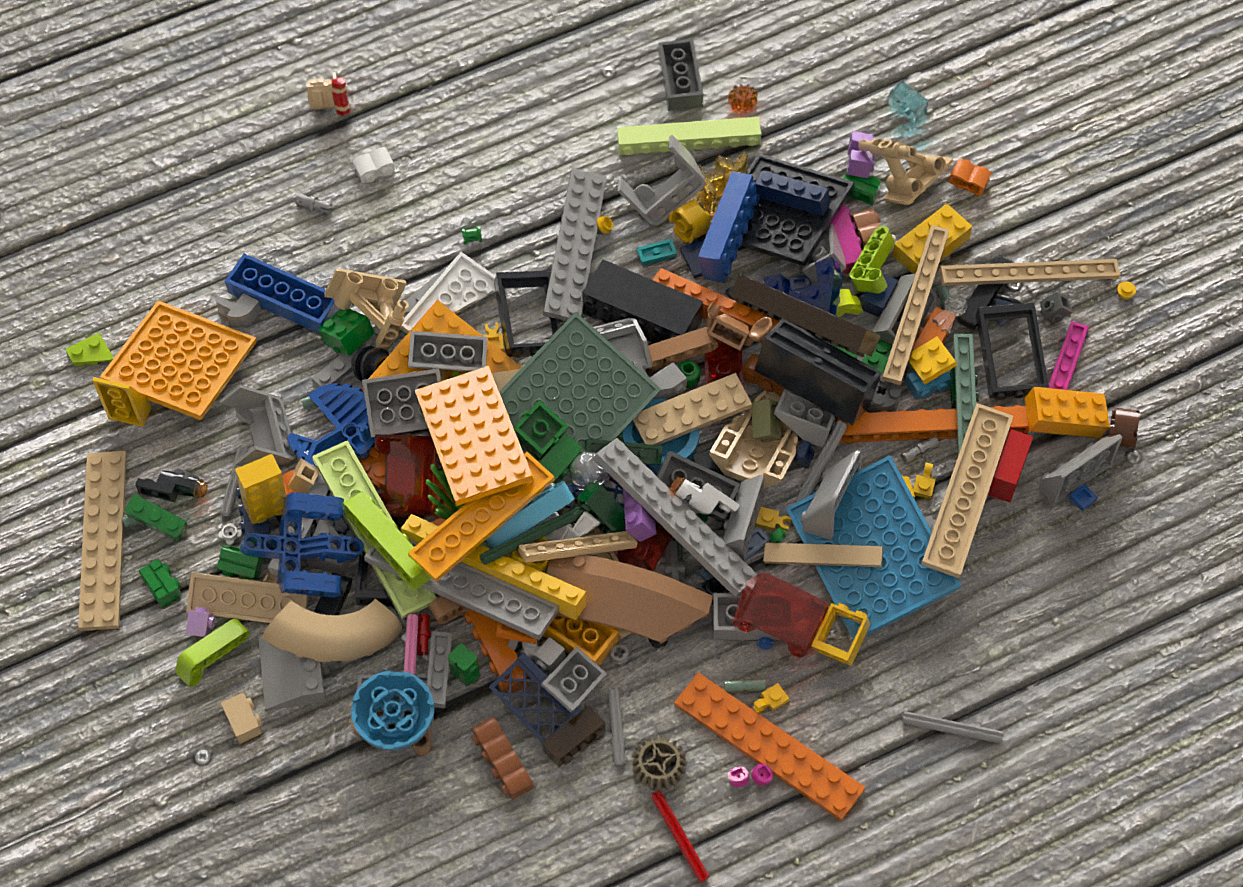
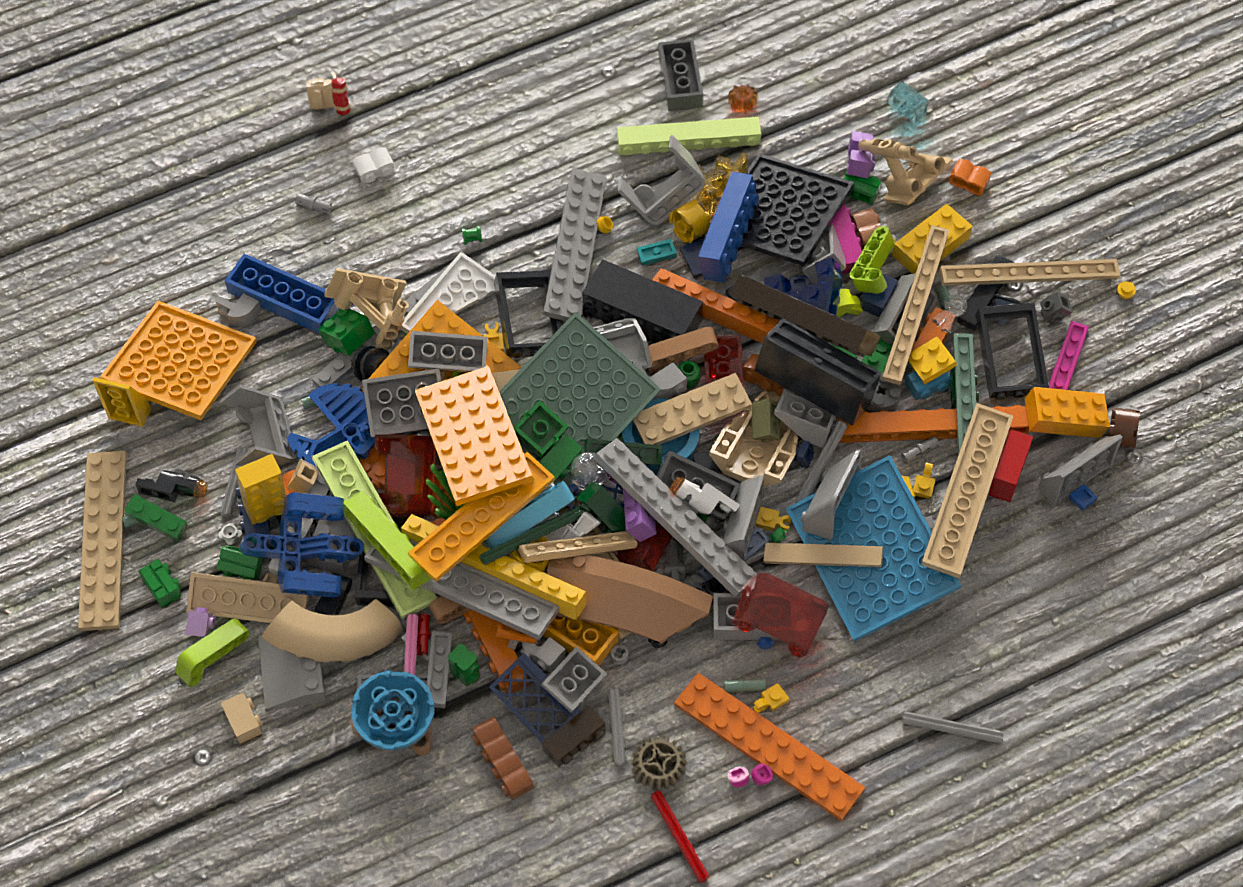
(89, 351): lime wing -> none
(340, 526): black plate -> none
(733, 331): medium nougat torso -> none
(792, 193): dark blue brick -> none
(832, 652): yellow window -> none

